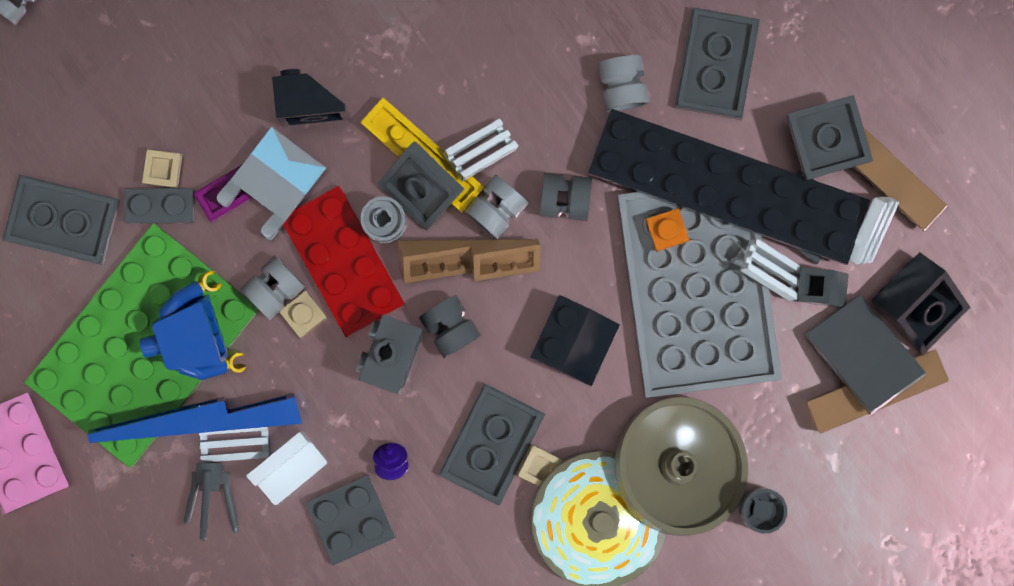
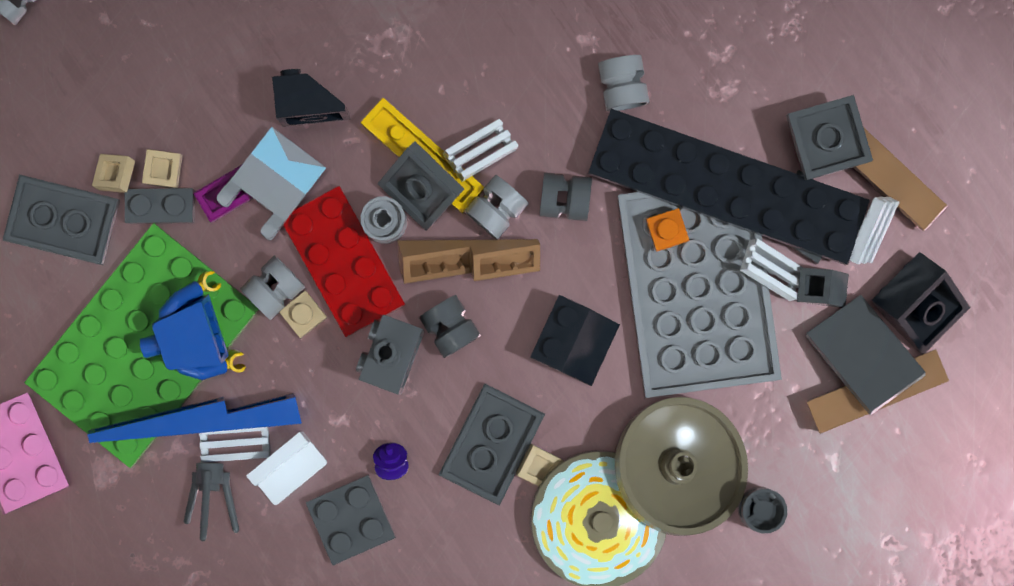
(113, 173): none -> tan plate
(717, 63): dark grey tile -> none

